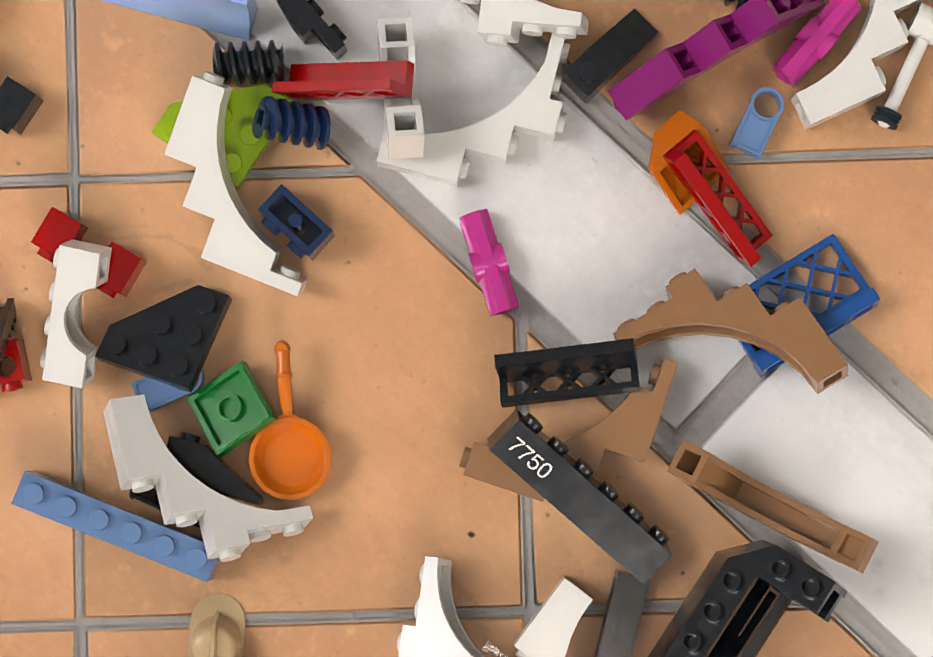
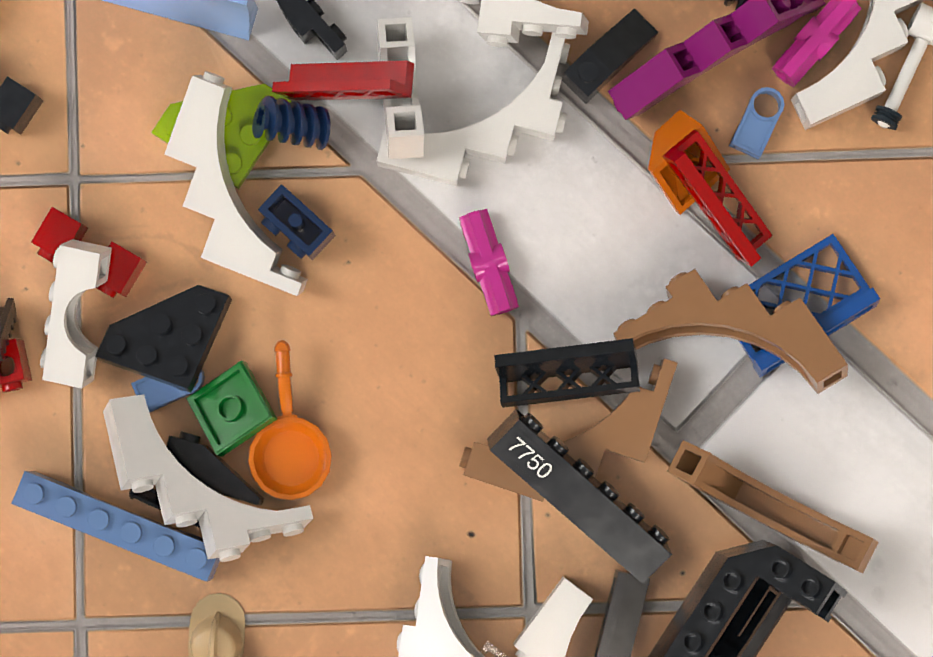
(249, 63): black piece -> none

